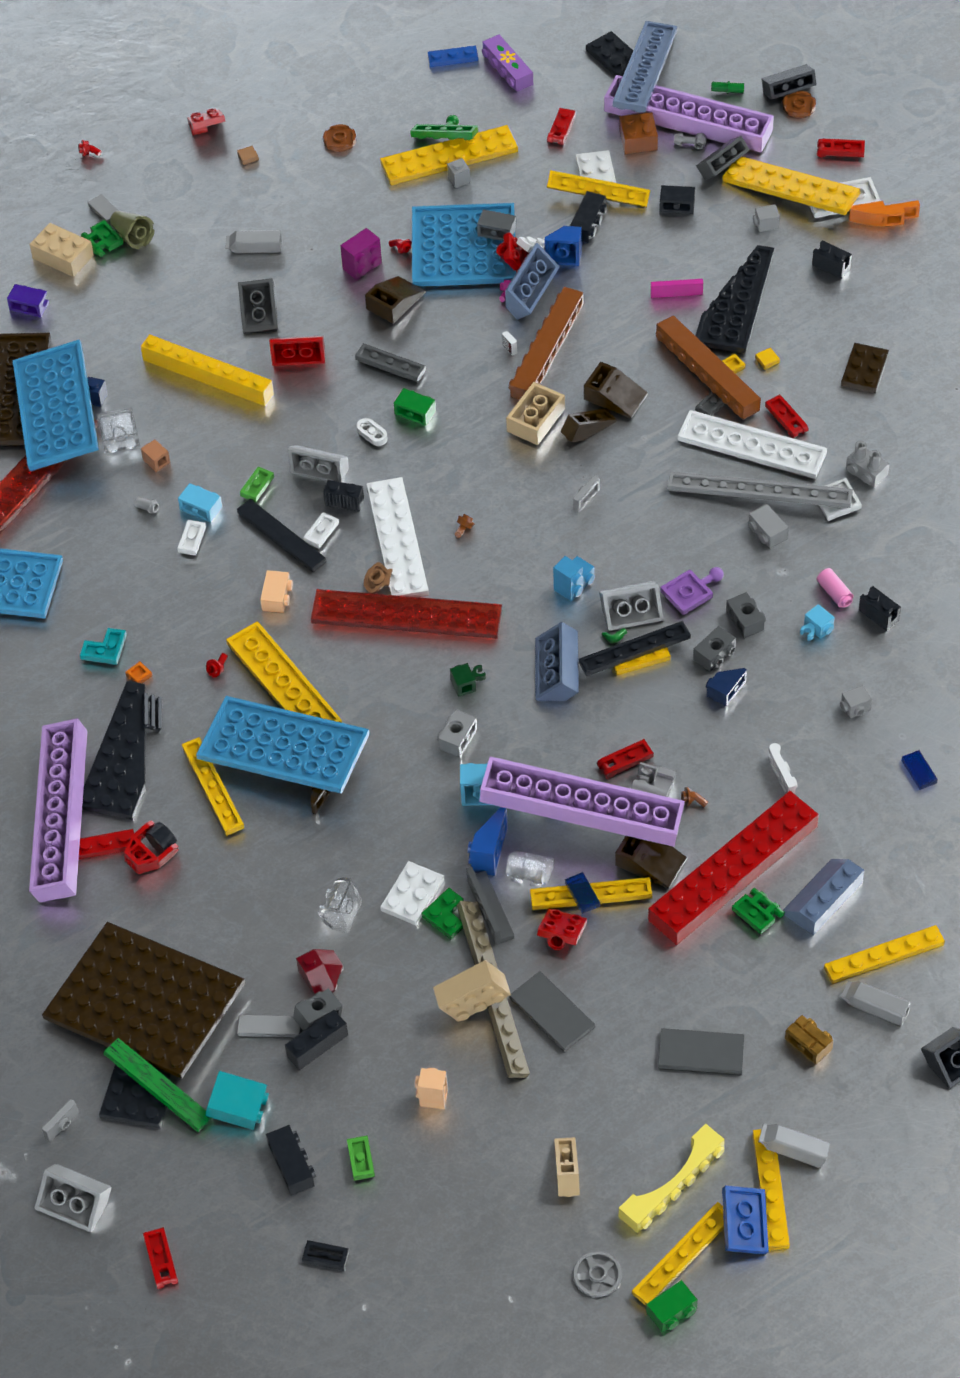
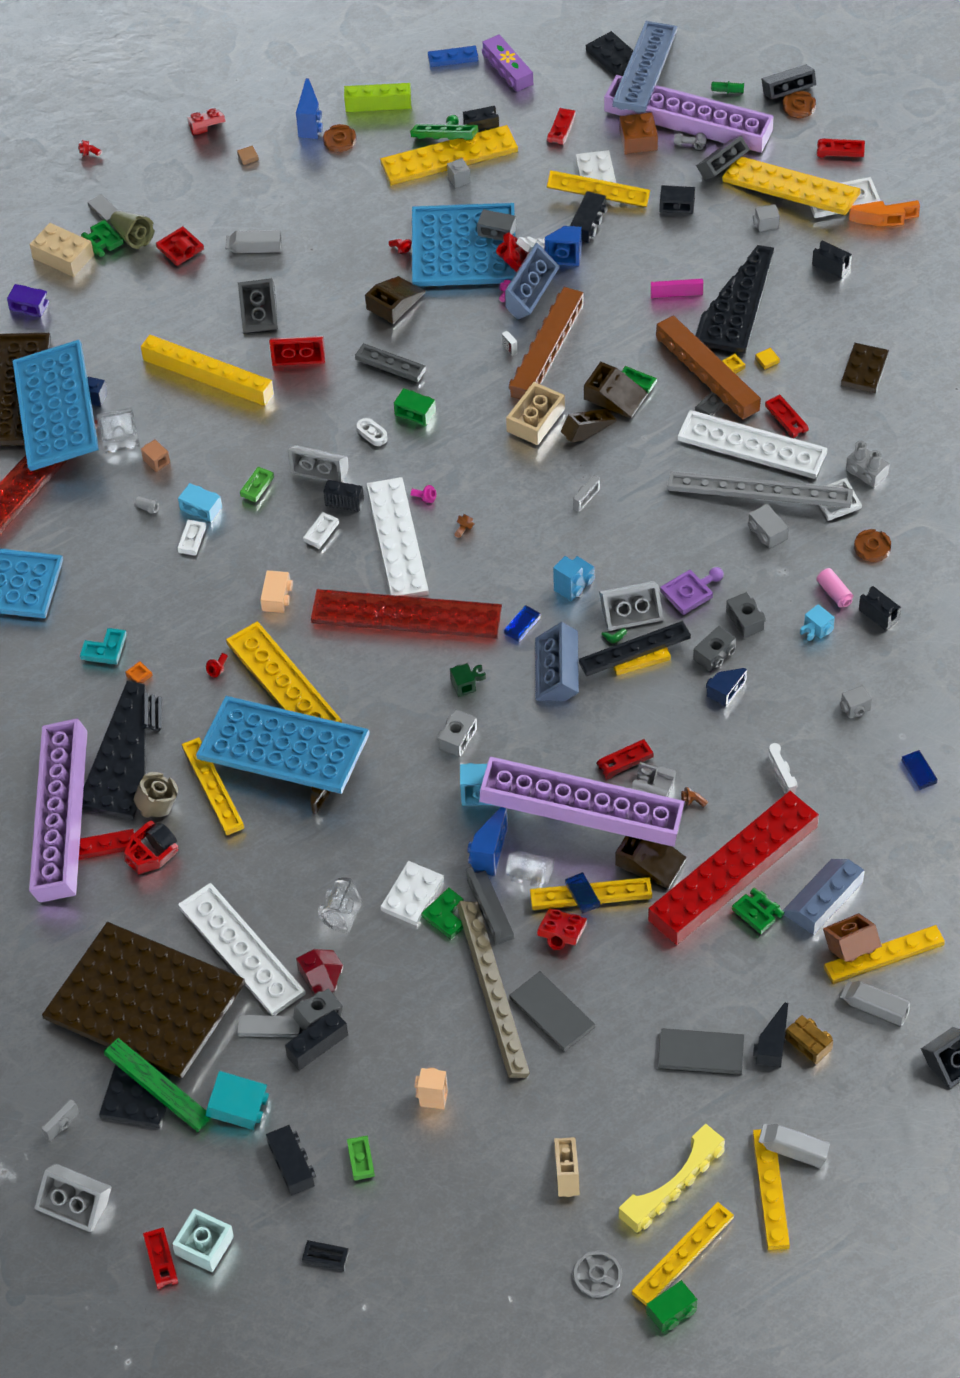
(155, 795): none -> dark tan brick
(180, 246): none -> red plate
(203, 1240): none -> light aqua brick
(241, 949): none -> white plate
(281, 535): black tile -> none
(308, 113): none -> blue slope
(361, 253): magenta brick -> none
(377, 97): none -> lime slope
(377, 578): medium nougat animal -> none
(428, 494): none -> dark pink plate
(472, 991): tan brick -> none
(483, 117): none -> black brick
(522, 623): none -> clear blue tile
(643, 380): none -> green plate
(745, 1220): blue plate -> none
(771, 1040): none -> black slope
(852, 937): none -> dark orange brick
(872, 545): none -> dark orange tile

